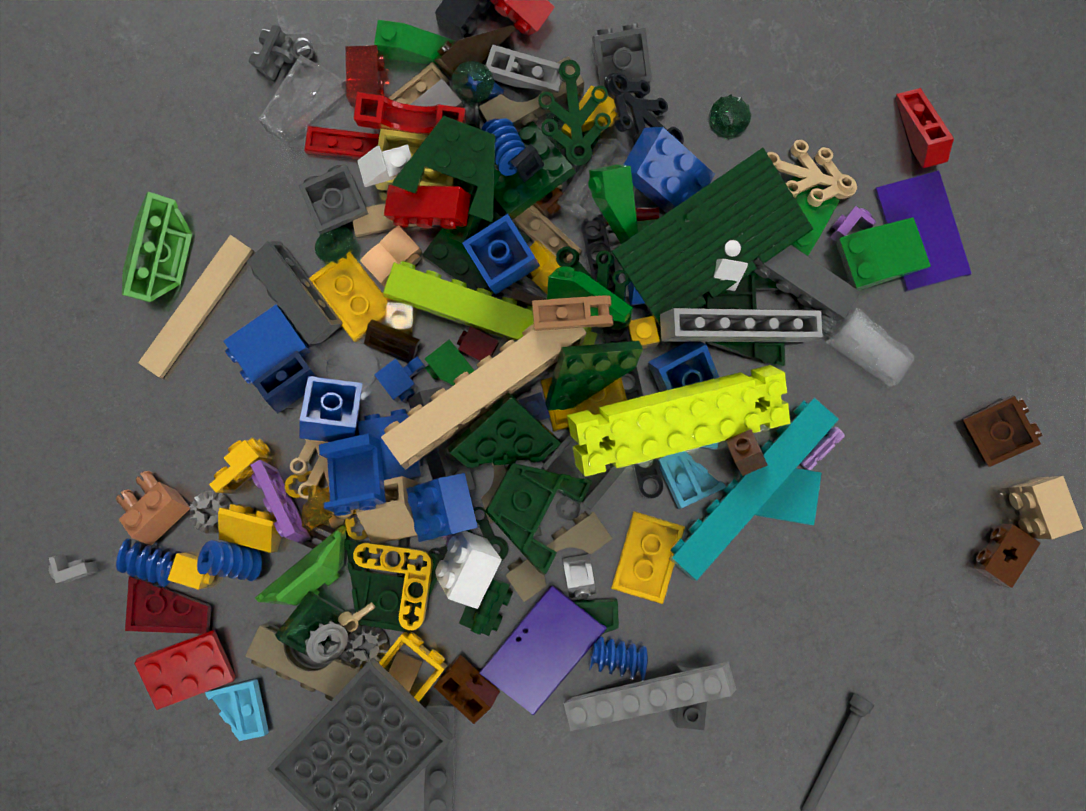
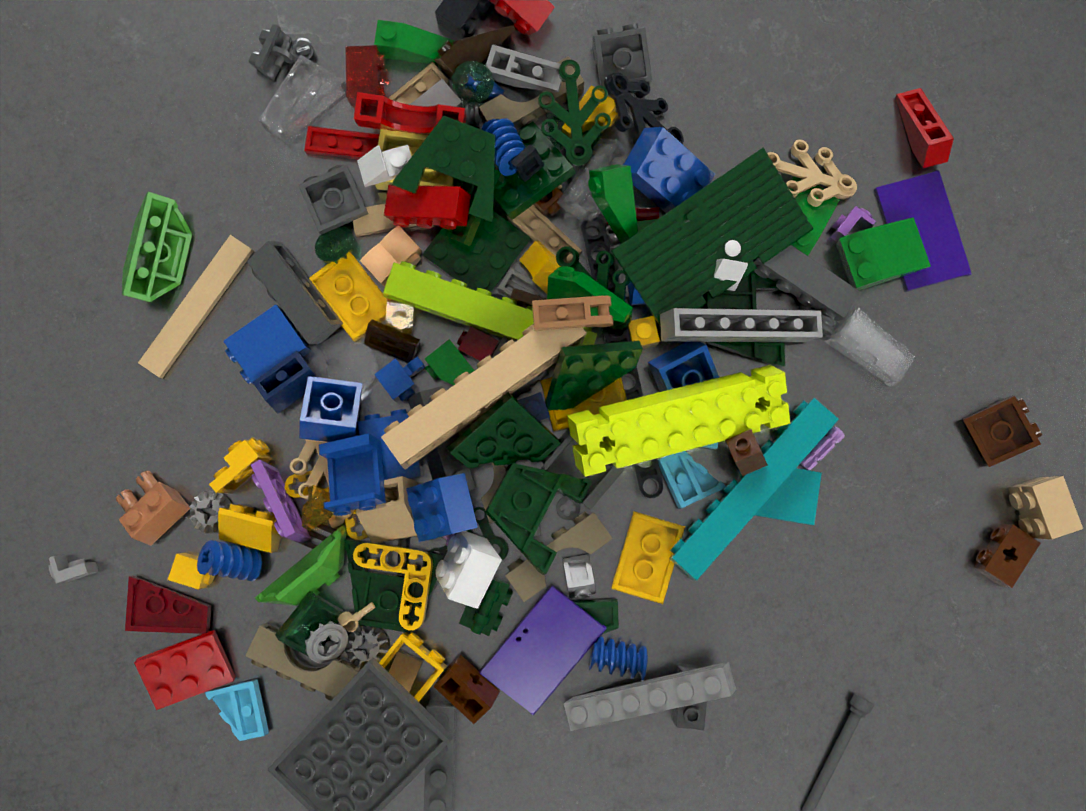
(143, 563): blue piece -> none
(501, 254): blue brick -> none
(722, 123): clear green gear -> none

